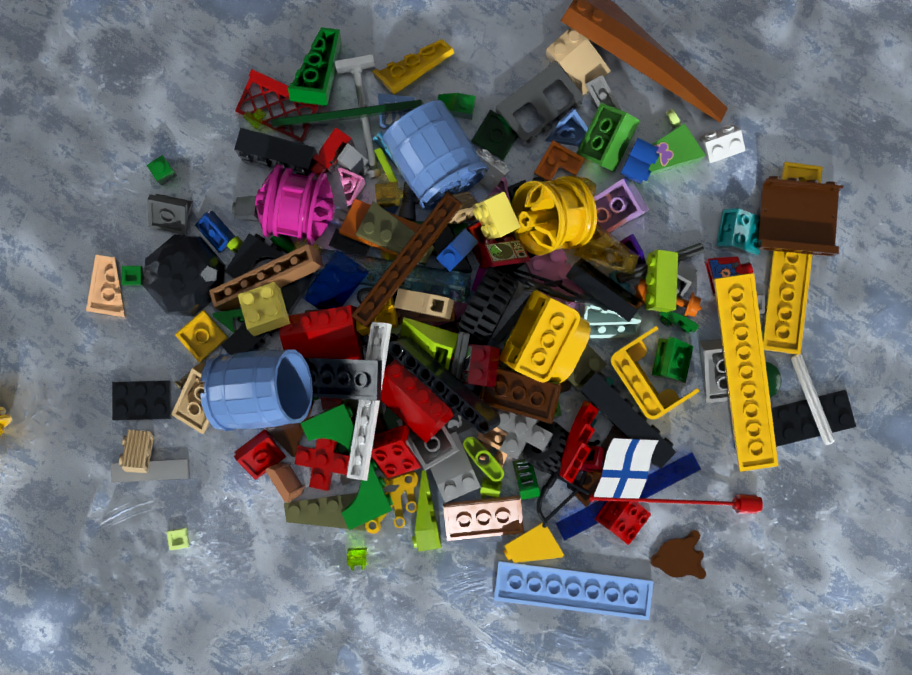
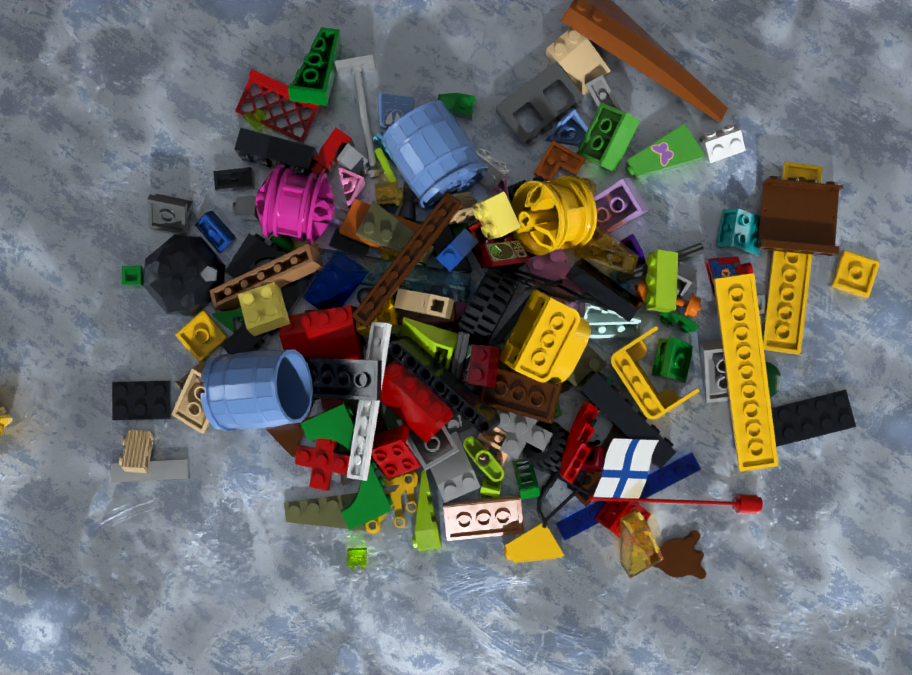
(105, 288): light nougat wing -> none
(161, 170): green brick -> none
(178, 538): yellowish green tile -> none
(233, 179): none -> black plate
(234, 244): lime hinge -> none
(259, 454): red bracket -> none
(285, 481): nougat slope -> none
(346, 114): dark green tile -> none
(401, 74): yellow wing -> none
(479, 275): dark pink tile -> none
(495, 136): dark green tile -> none
(573, 590): light blue plate -> none
(637, 545): none -> clear yellow wedge
(639, 161): blue brick -> none
(673, 118): yellowish green tile -> none
(812, 399): white axle -> none
(855, 274): none -> yellow tile

